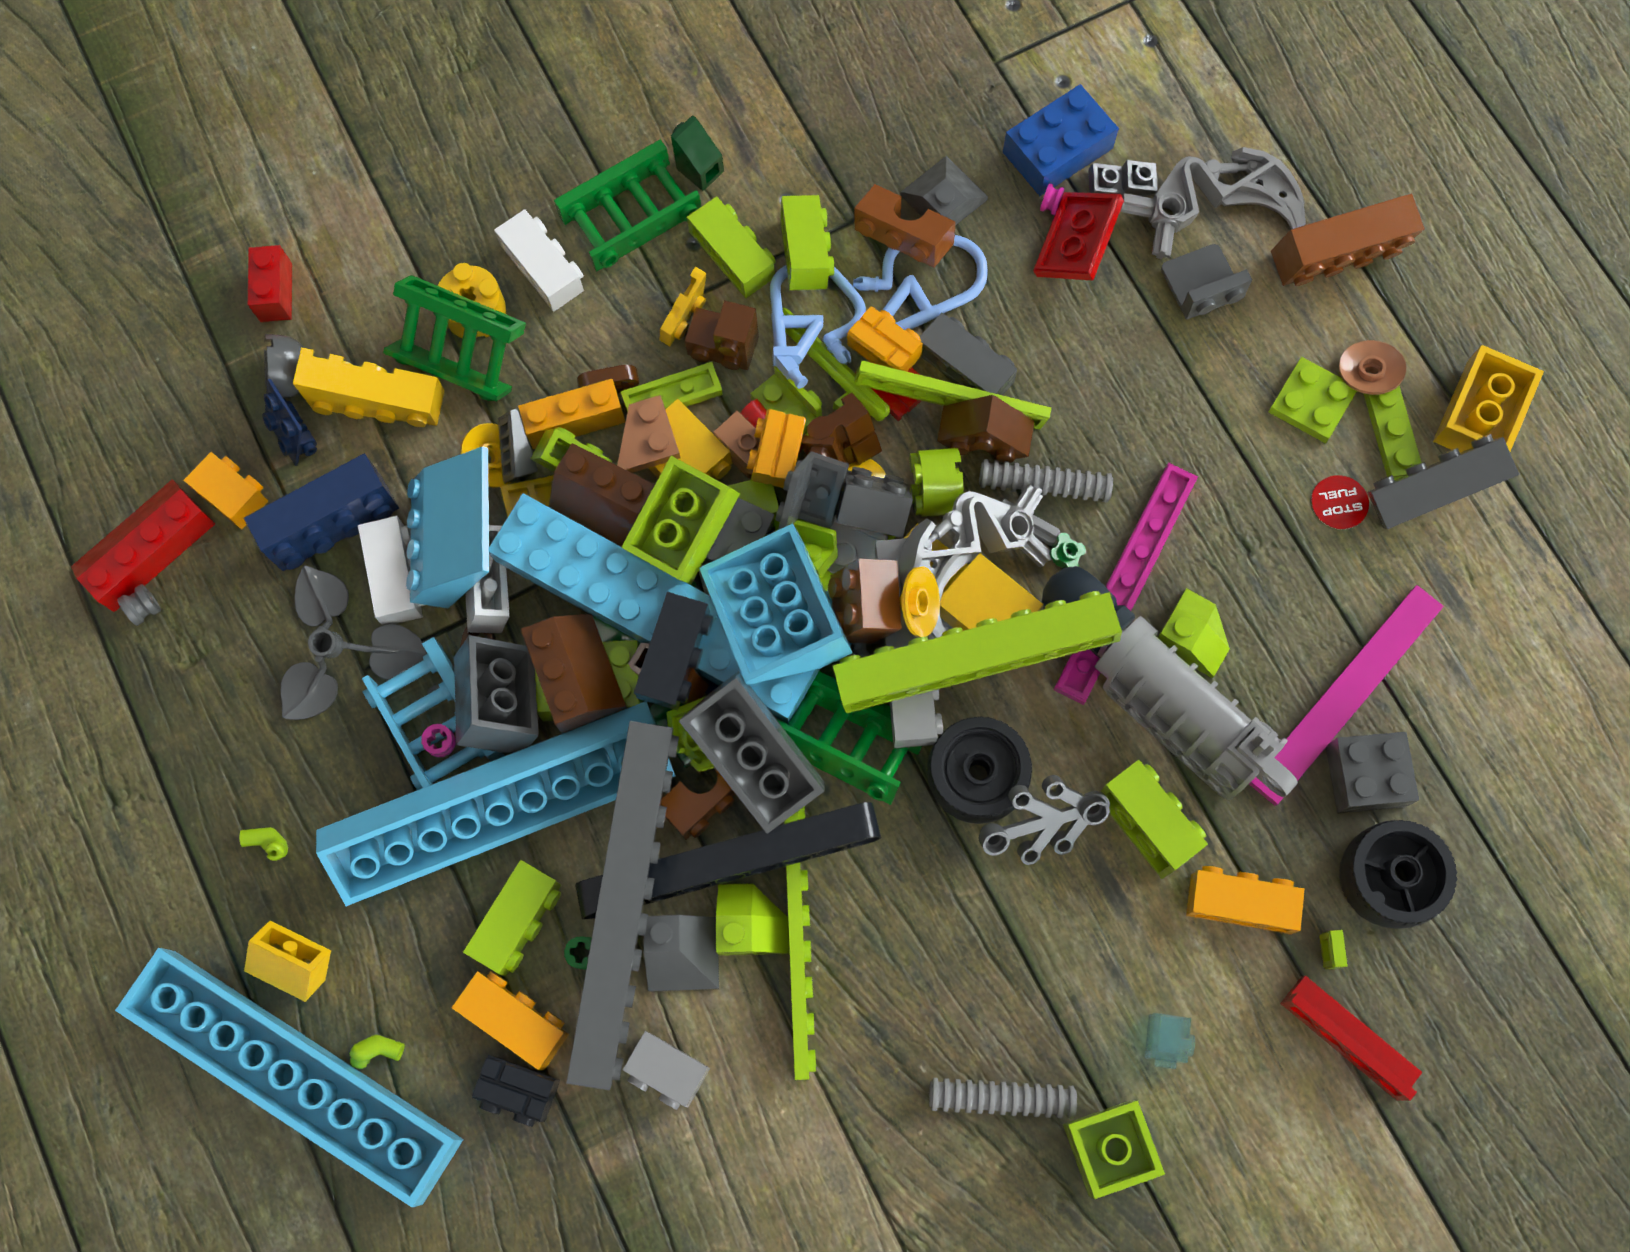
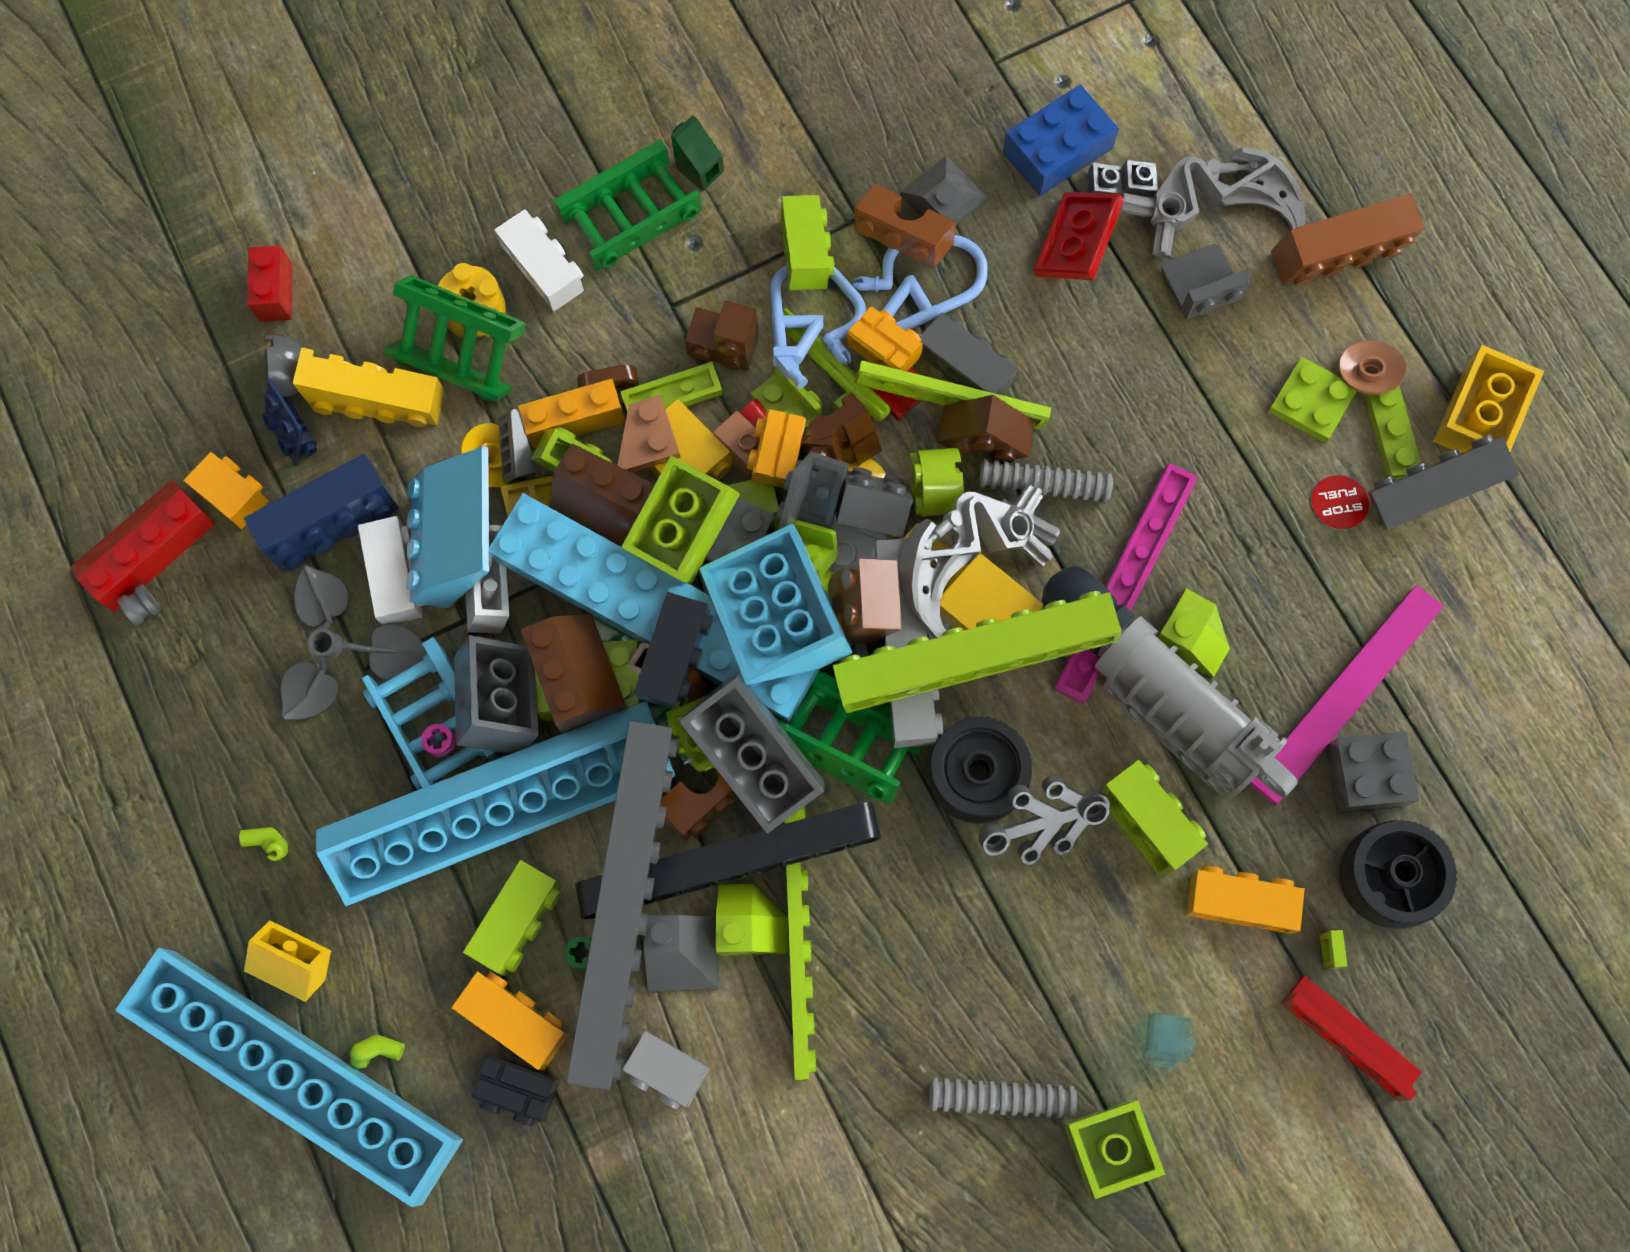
(676, 321): yellow wing -> none
(732, 246): lime brick -> none
(920, 601): yellow dish -> none
(1052, 199): dark pink bush -> none
(1061, 557): plate -> none

